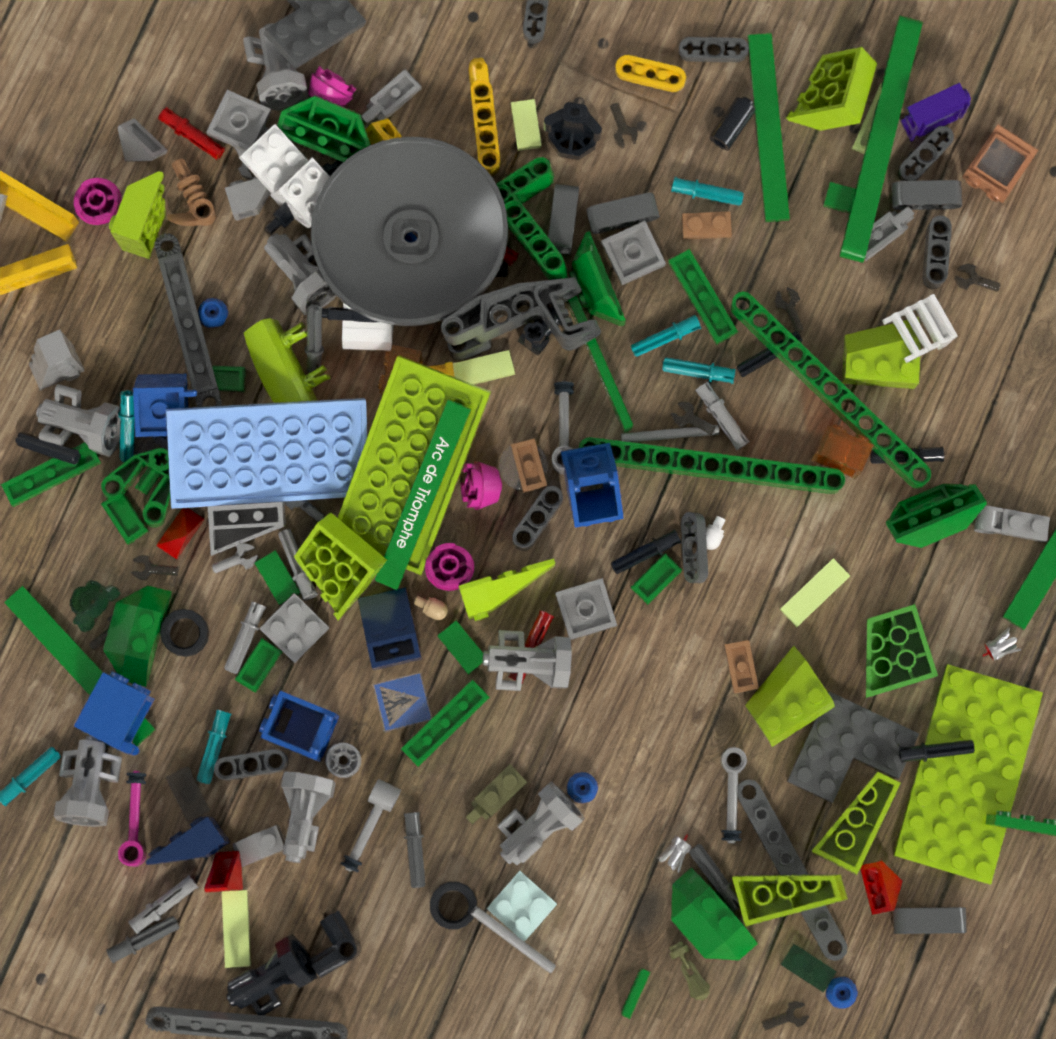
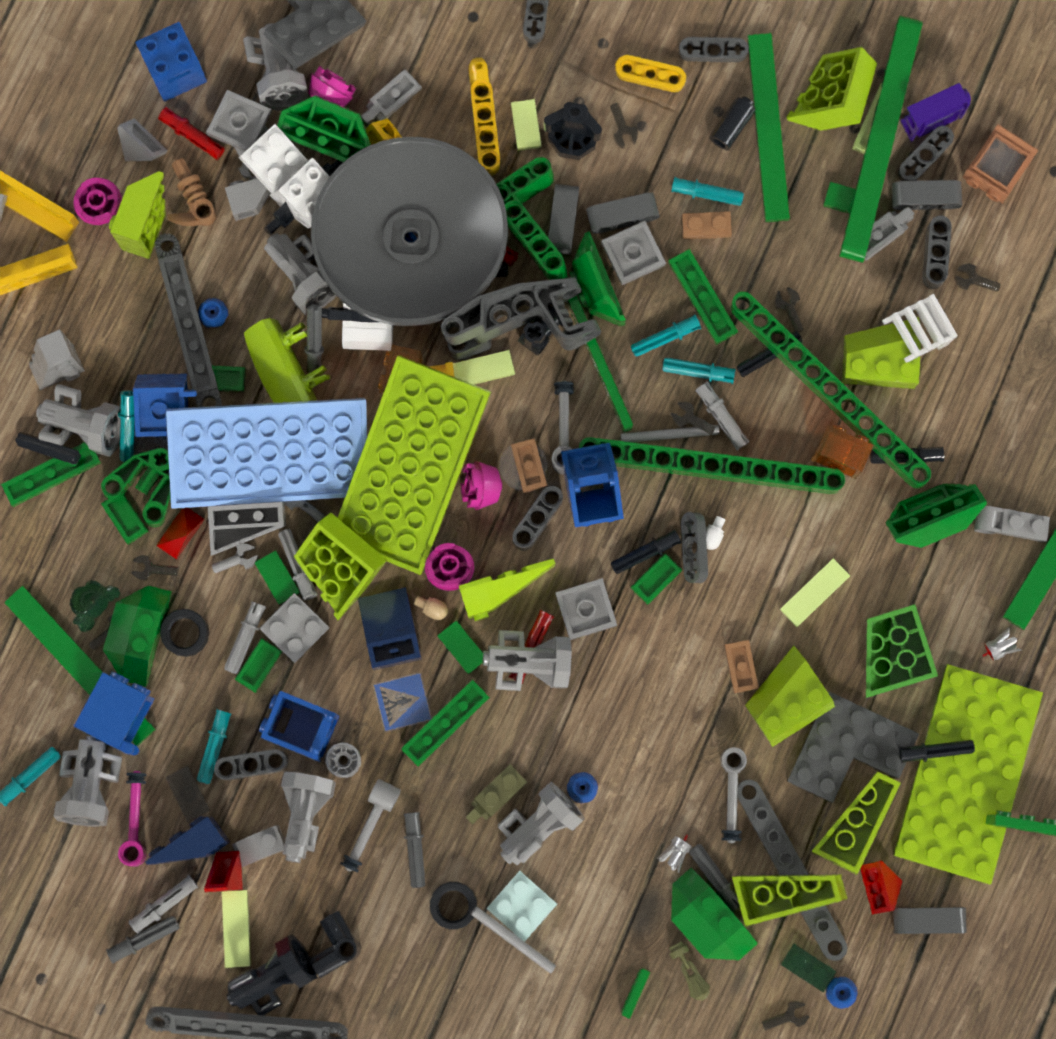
(171, 61): none -> blue container
(423, 493): green tile -> none

